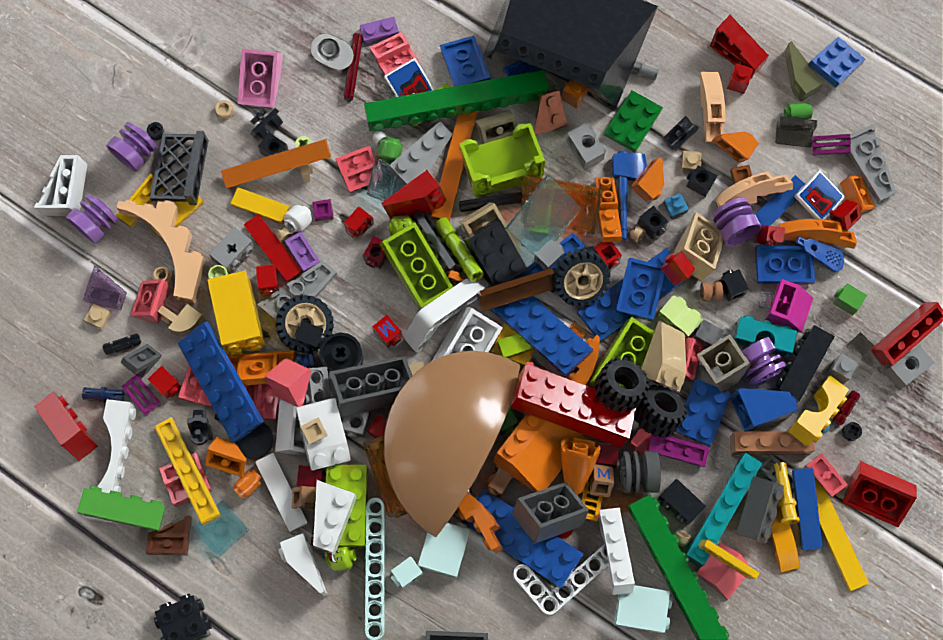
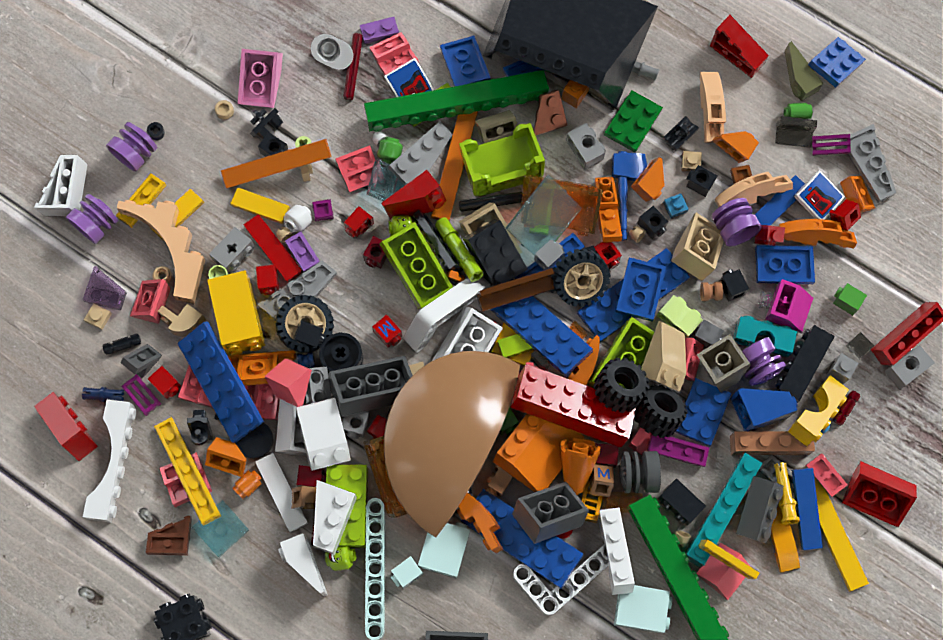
(121, 509): bright green brick -> none
(194, 165): black fence -> none
(313, 431): tan plate -> none
(677, 267): red brick -> none
(740, 78): red brick -> none
(825, 254): blue piece -> none
(856, 426): black bush -> none

